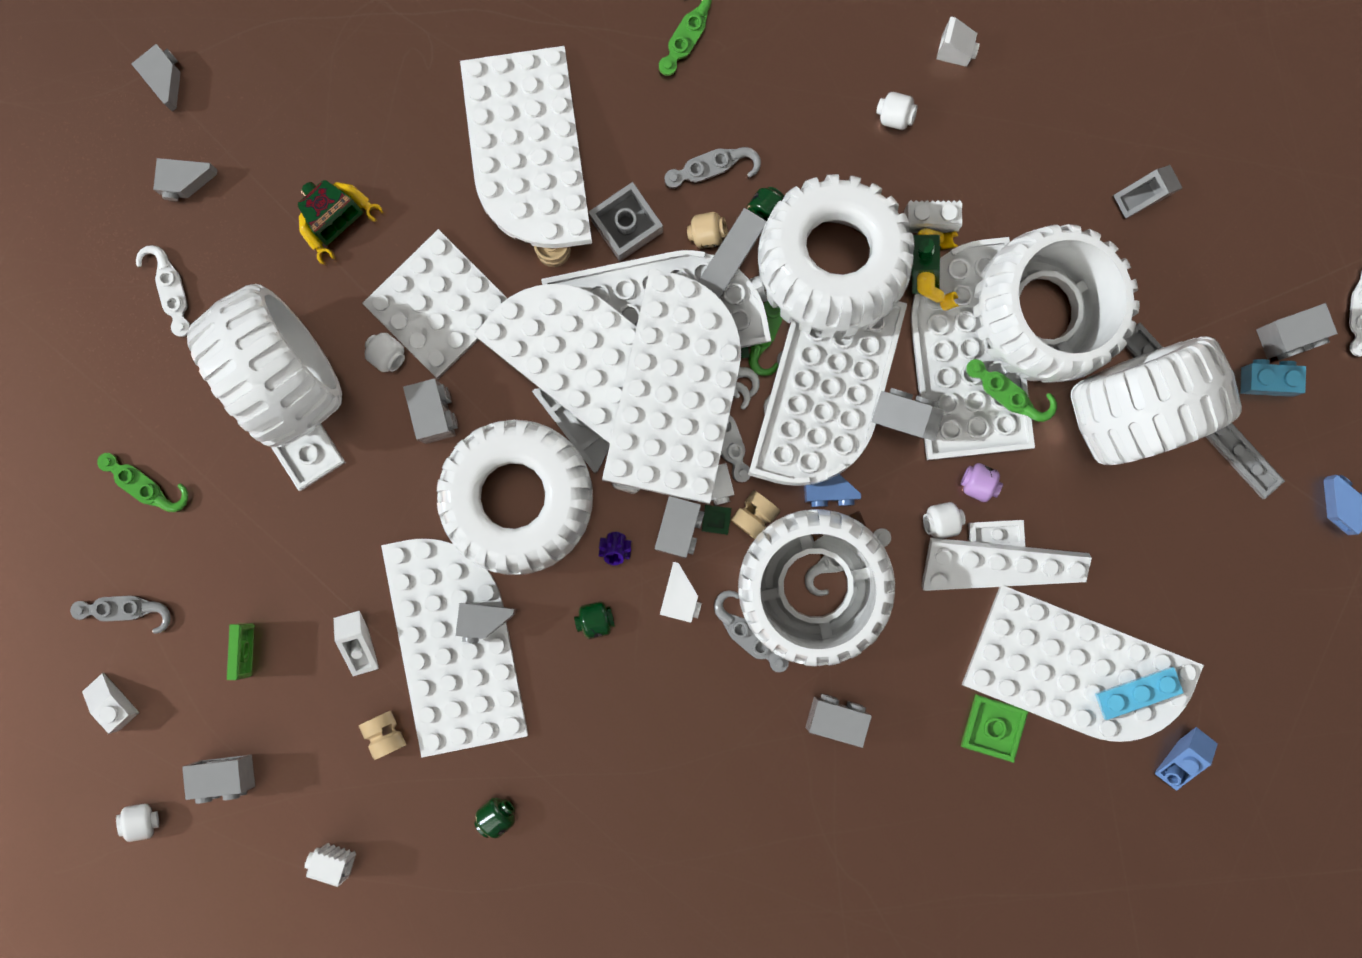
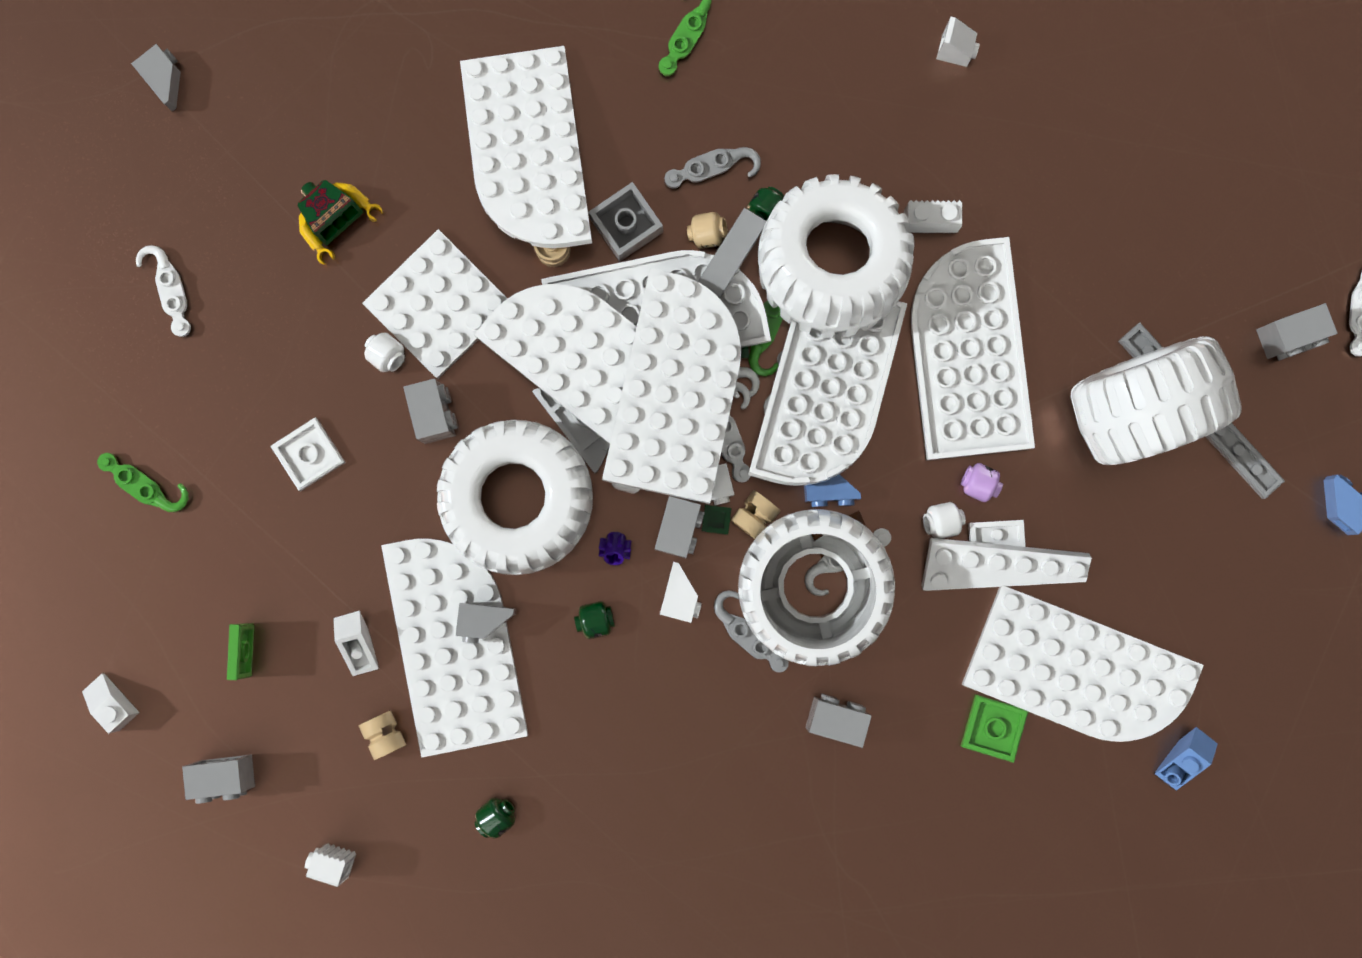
(120, 609): light grey piece -> none
(137, 822): white head -> none
(181, 178): light grey slope -> none
(264, 366): white tyre -> none
(758, 287): white tile -> none
(897, 110): white head -> none
(909, 416): light grey brick -> none
(927, 266): torso -> none
(1009, 393): bright green piece -> none
(1098, 296): white tyre -> none
(1139, 693): medium azure plate -> none
(1148, 191): light grey slope -> none
(1273, 379): medium azure brick -> none

